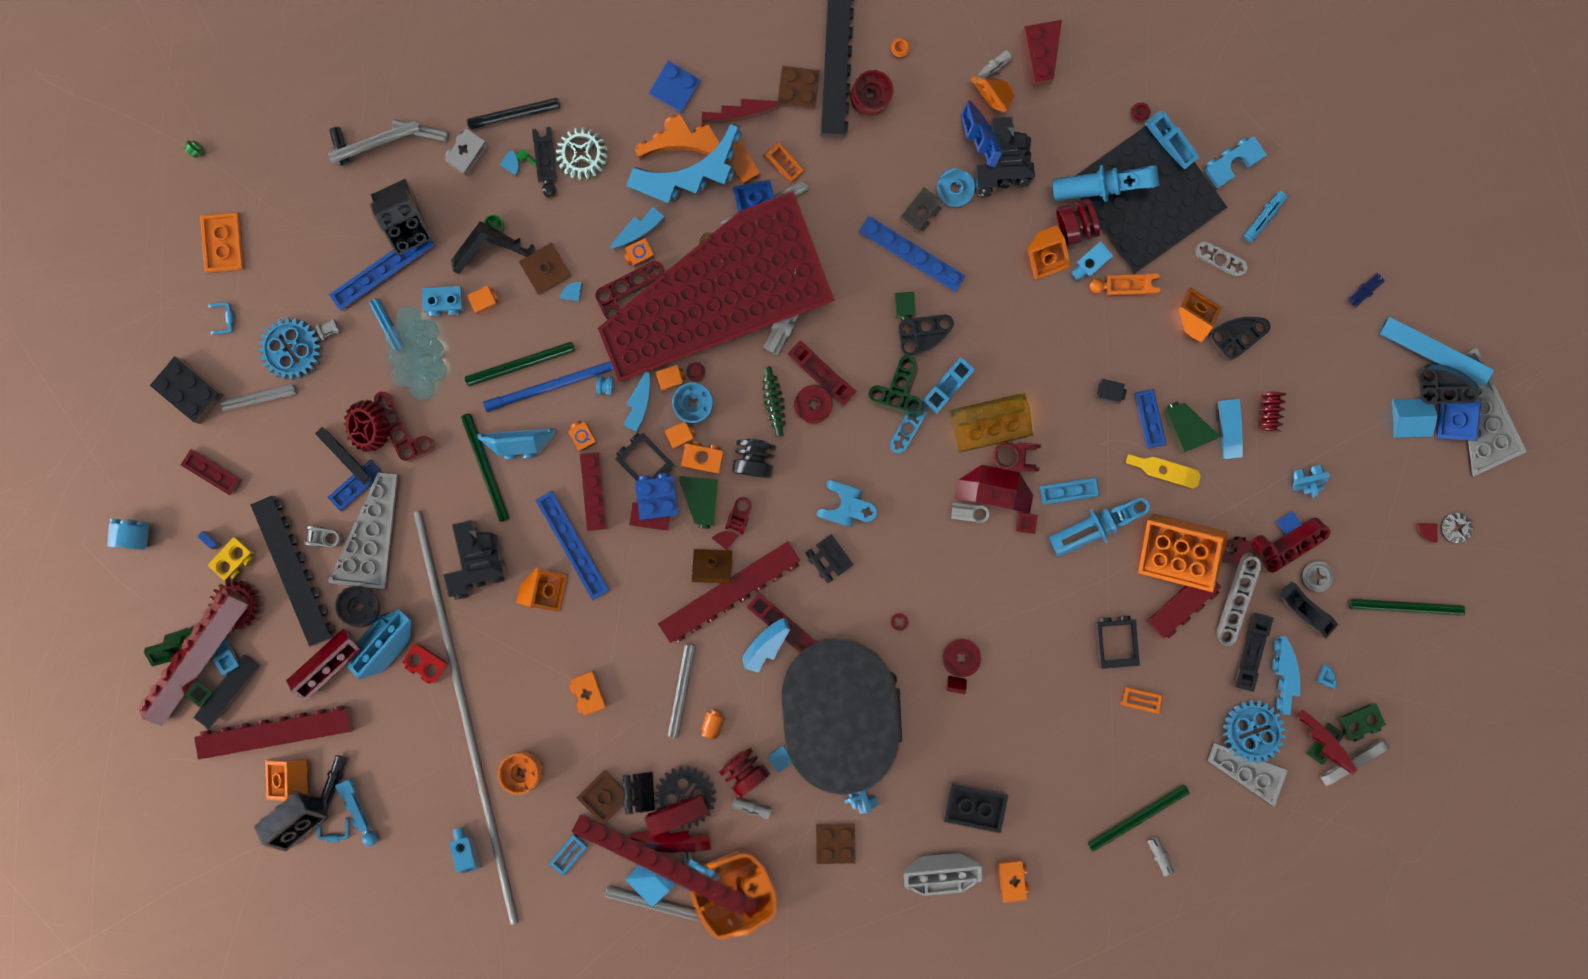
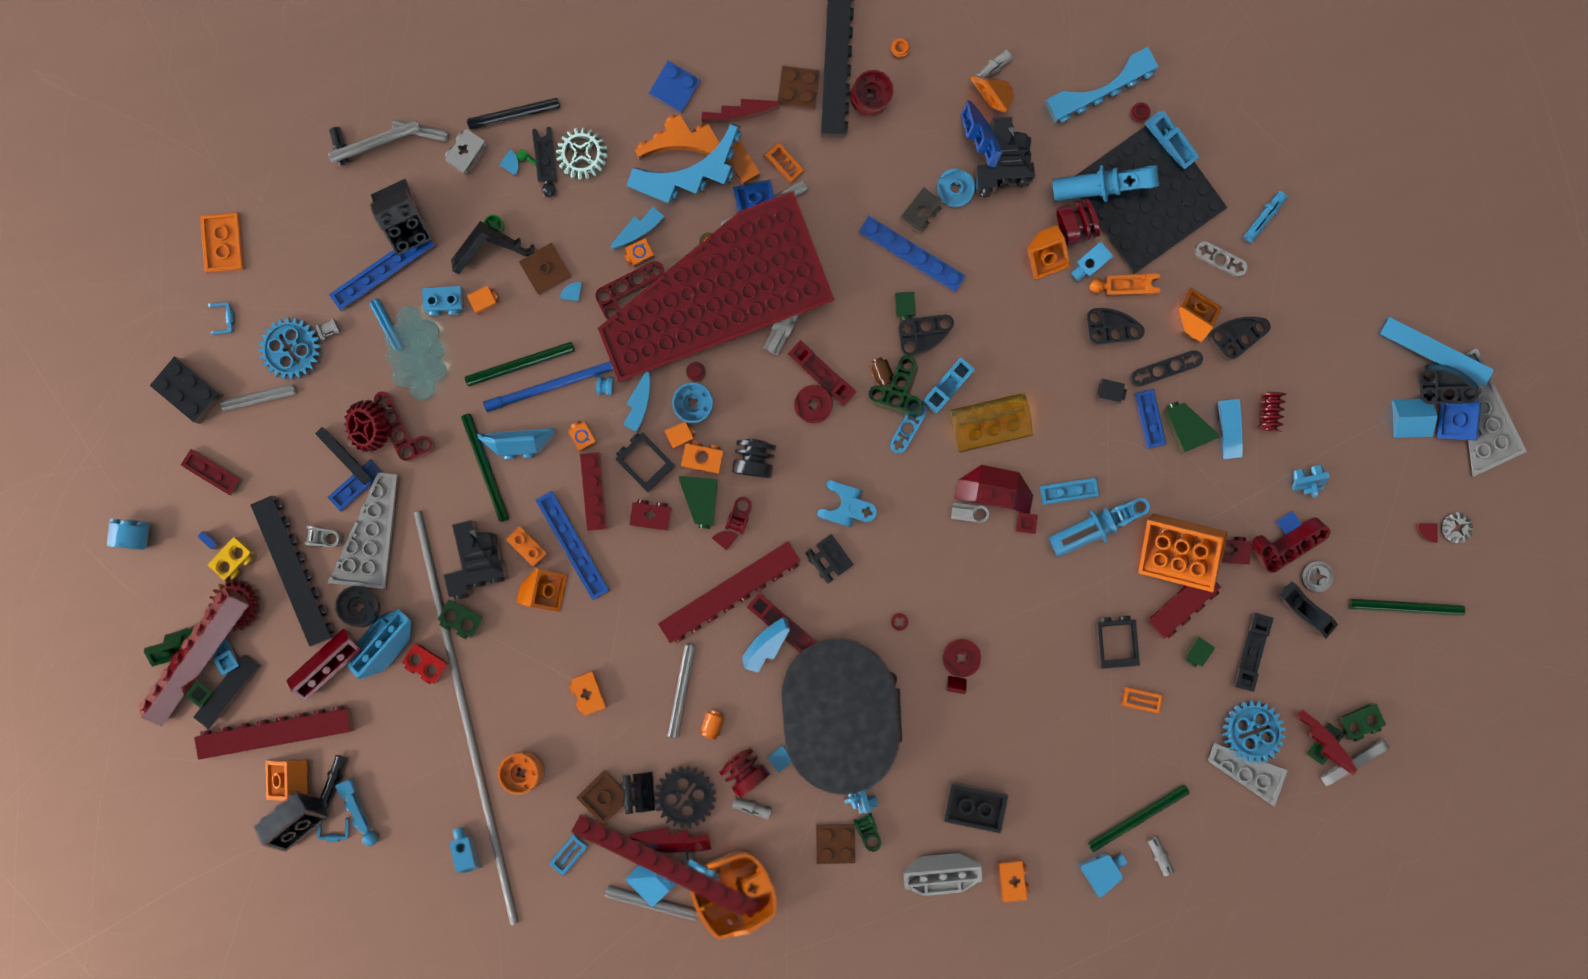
(193, 148): green plate -> none
(461, 615): none -> dark green brick
(527, 546): none -> orange brick
(656, 496): blue plate -> none
(670, 377): orange brick -> none
(676, 815): dark red slope -> none
(712, 566): reddish brown plate -> none
(774, 401): dark green piece -> none
(868, 831): none -> dark green piece
(881, 371): none -> reddish brown brick
(1020, 449): dark red piece -> none
(1041, 49): dark red wedge -> none
(1067, 103): none -> dark azure arch
(1103, 872): none -> dark azure torso
(1111, 320): none -> black beam
(1166, 367): none -> black beam
(1174, 472): yellow piece -> none
(1198, 652): none -> dark green brick
(1220, 171): dark azure arch -> none
(1238, 590): light grey beam -> none
(1287, 666): dark azure slope -> none
(1327, 677): dark azure tile -> none
(1366, 290): clear blue pin -> none

